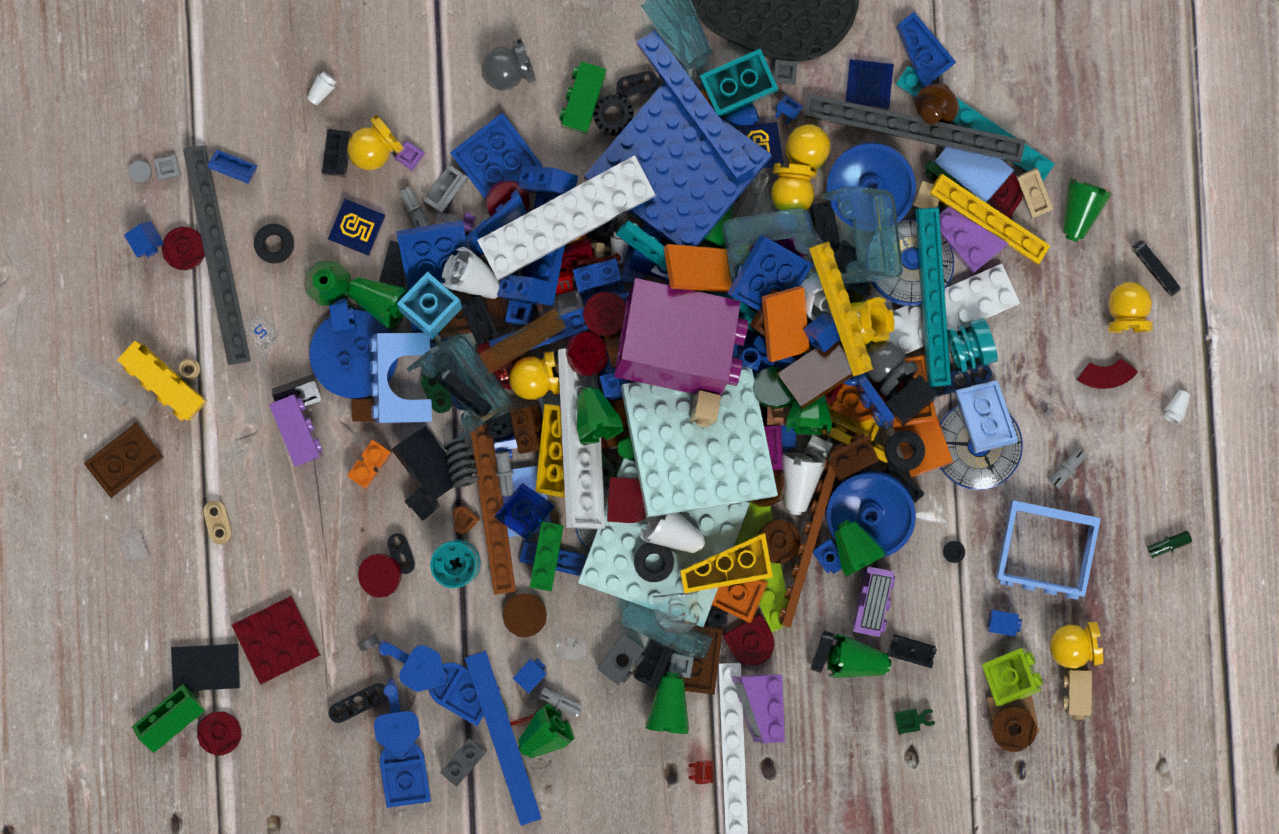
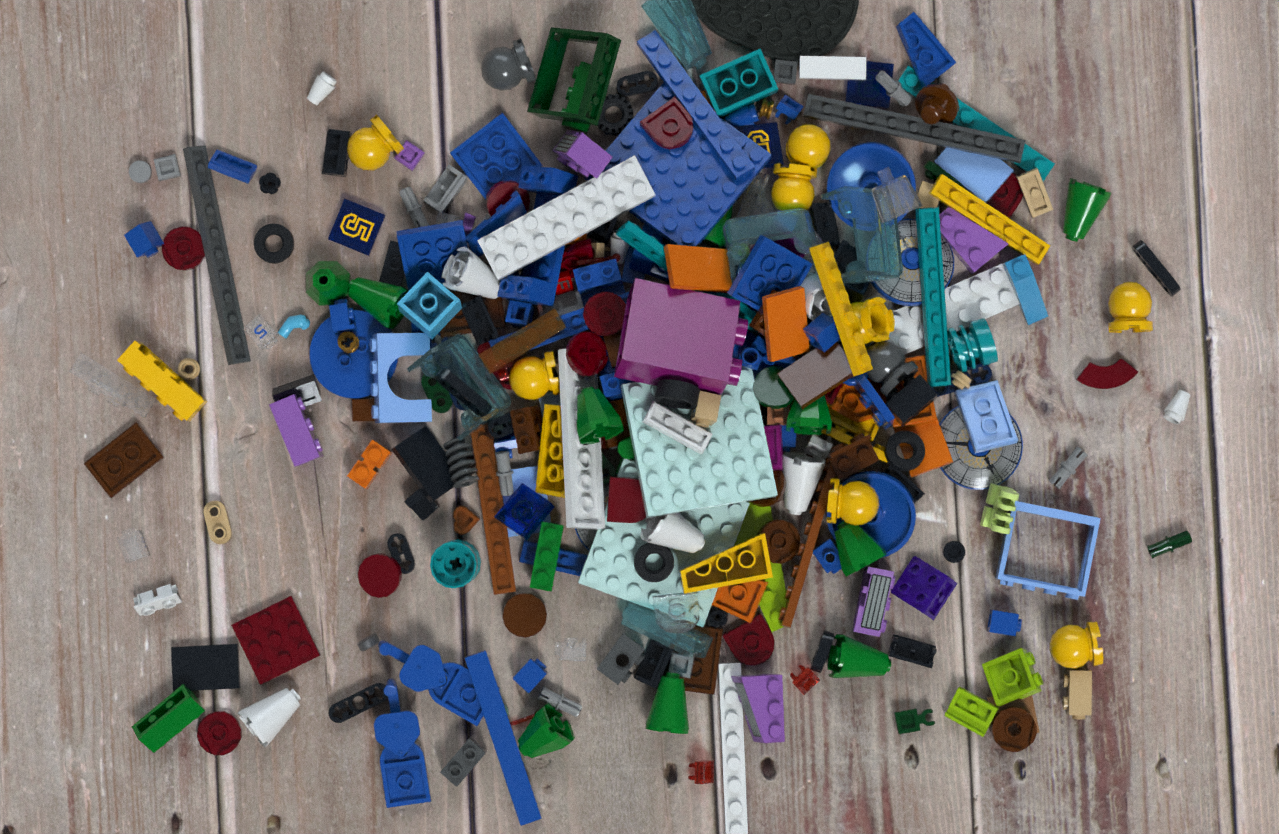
(167, 598): none -> white hinge
(269, 177): none -> black plate
(270, 714): none -> white cone
(293, 322): none -> medium azure arm
(353, 345): none -> pearl gold bush
(581, 154): none -> medium lavender wedge
(597, 80): none -> dark green window
(669, 125): none -> dark red tile
(677, 394): none -> black tyre
(677, 427): none -> white tile
(766, 109): none -> pearl gold bush
(805, 680): none -> clear red tile
(832, 68): none -> white tile
(854, 502): none -> yellow tile
(894, 88): none -> light grey axle
(894, 196): none -> clear torso
(924, 587): none -> dark purple bracket
(961, 380): none -> tan plate
(971, 711): none -> lime plate
(998, 517): none -> yellowish green legs
(1026, 289): none -> dark azure slope

